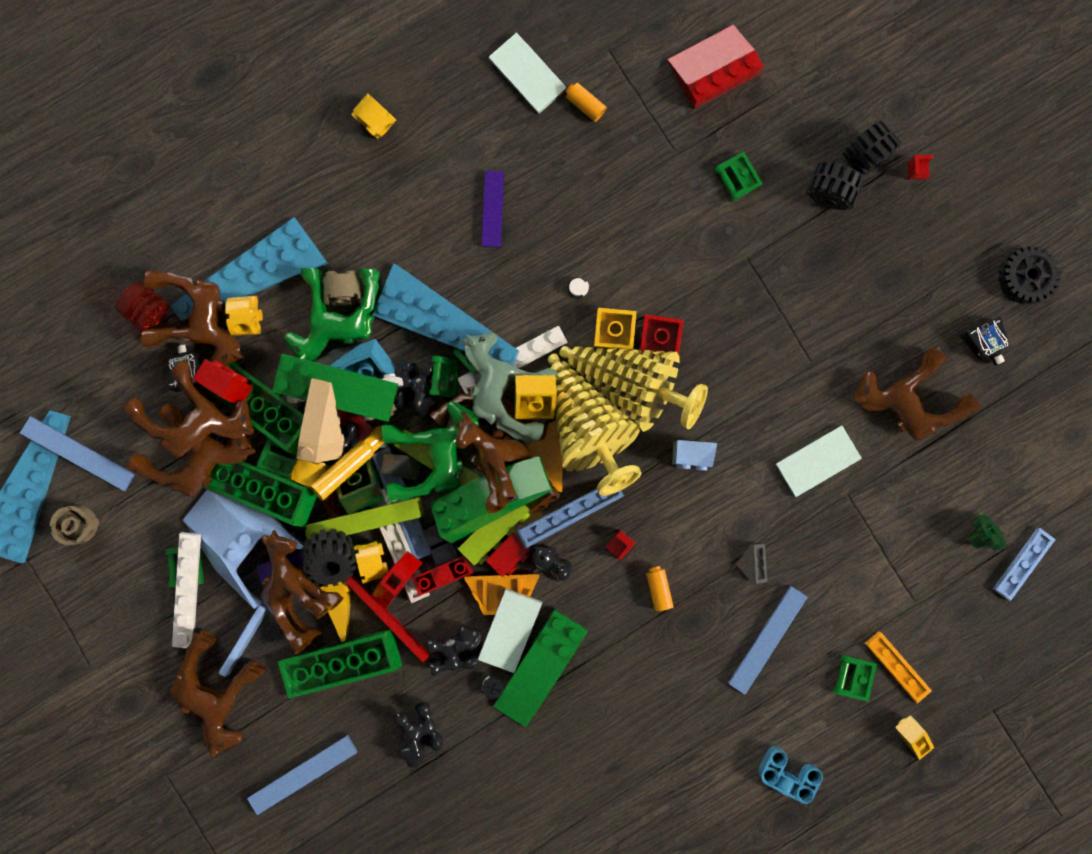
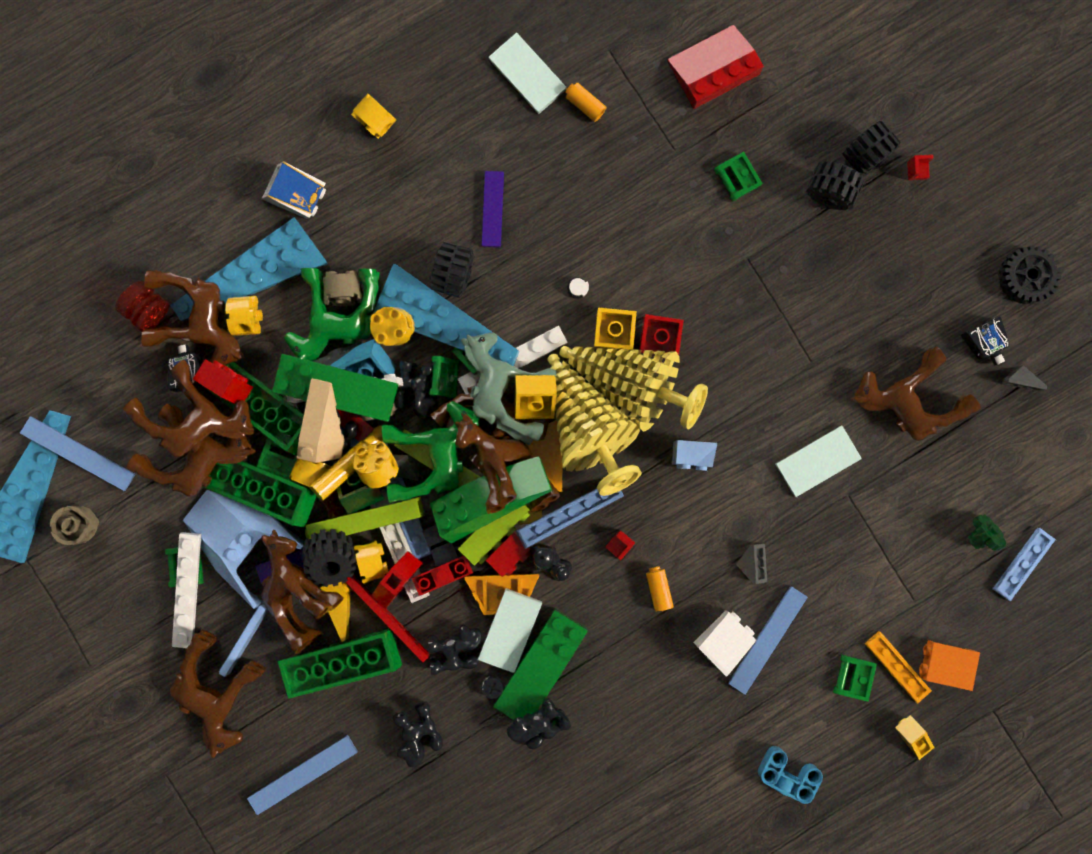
(294, 190): none -> slope
(375, 465): none -> yellow brick
(391, 326): none -> yellow brick
(452, 269): none -> black wheel
(538, 726): none -> black animal
(726, 642): none -> white slope
(949, 665): none -> orange panel
(1024, 379): none -> dark grey slope

